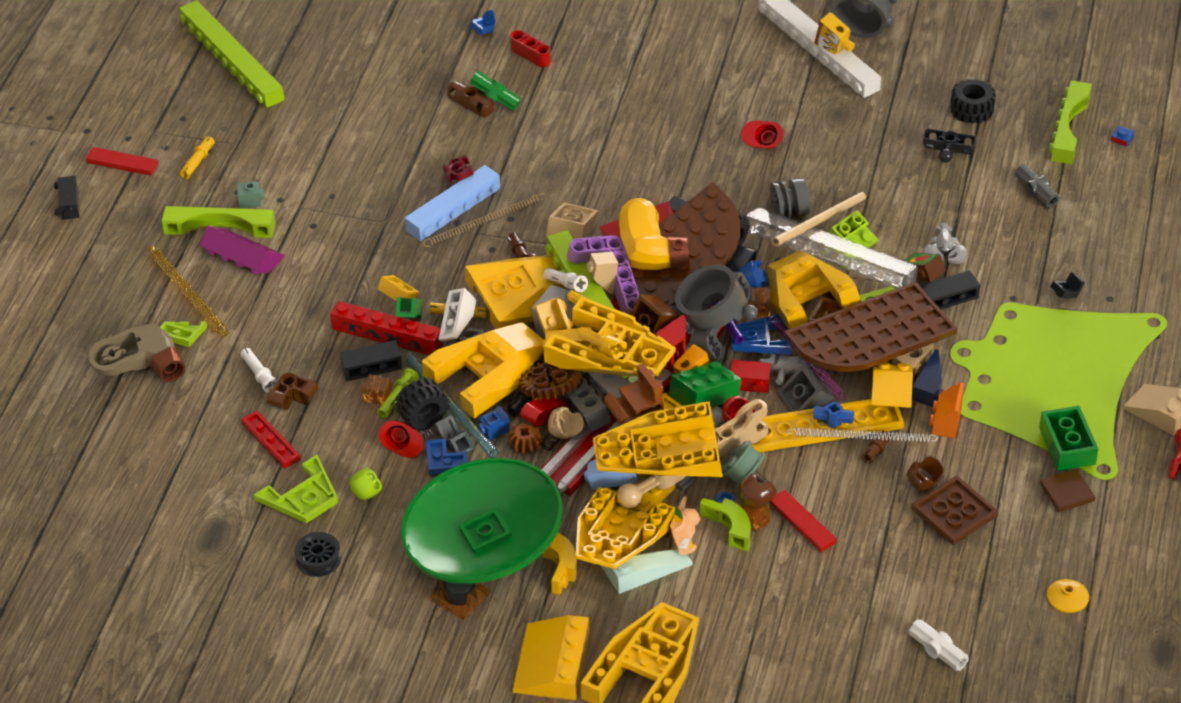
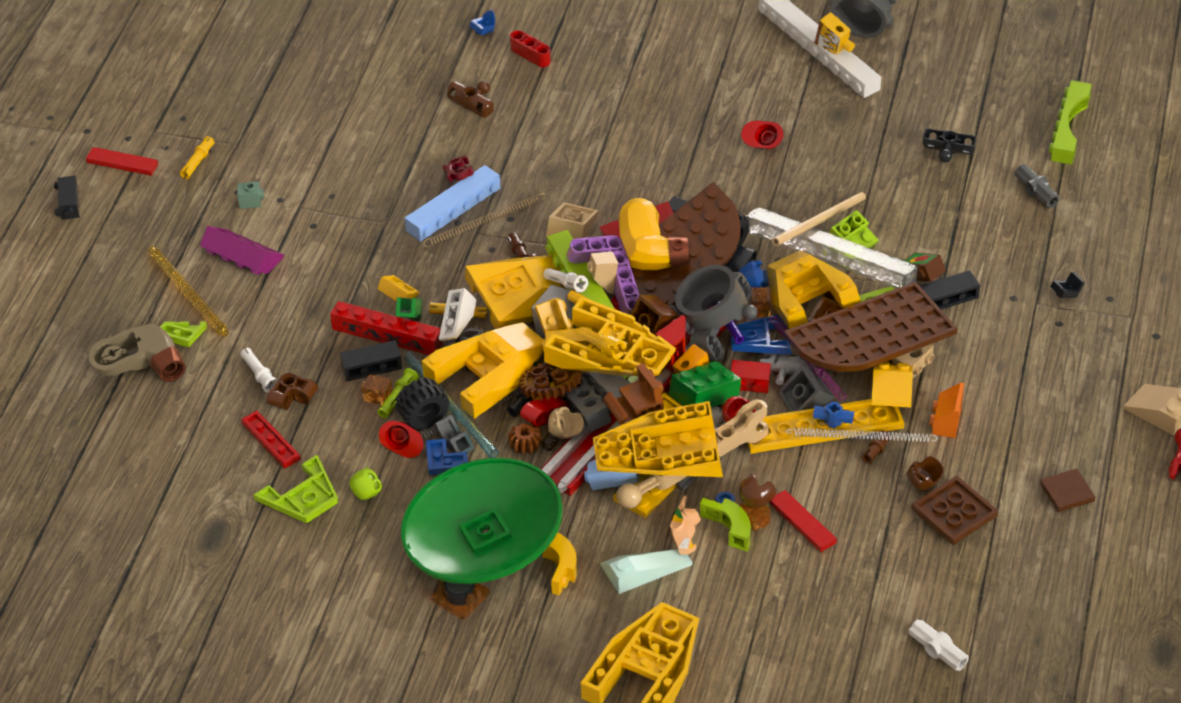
(231, 54): lime brick -> none
(256, 222): lime arch -> none
(318, 554): black wheel -> none
(494, 423): blue window -> none
(495, 90): green piece -> none
(552, 657): yellow slope -> none
(615, 534): yellow wedge -> none
(743, 463): sand green wheel -> none
(790, 198): dark grey wheel -> none
(929, 382): dark blue slope -> none
(946, 245): light grey animal -> none
(972, 101): black tyre -> none
(1053, 364): lime piece -> none
(1067, 596): yellow dish -> none
(1068, 438): green brick -> none
(1122, 136): blue plate -> none

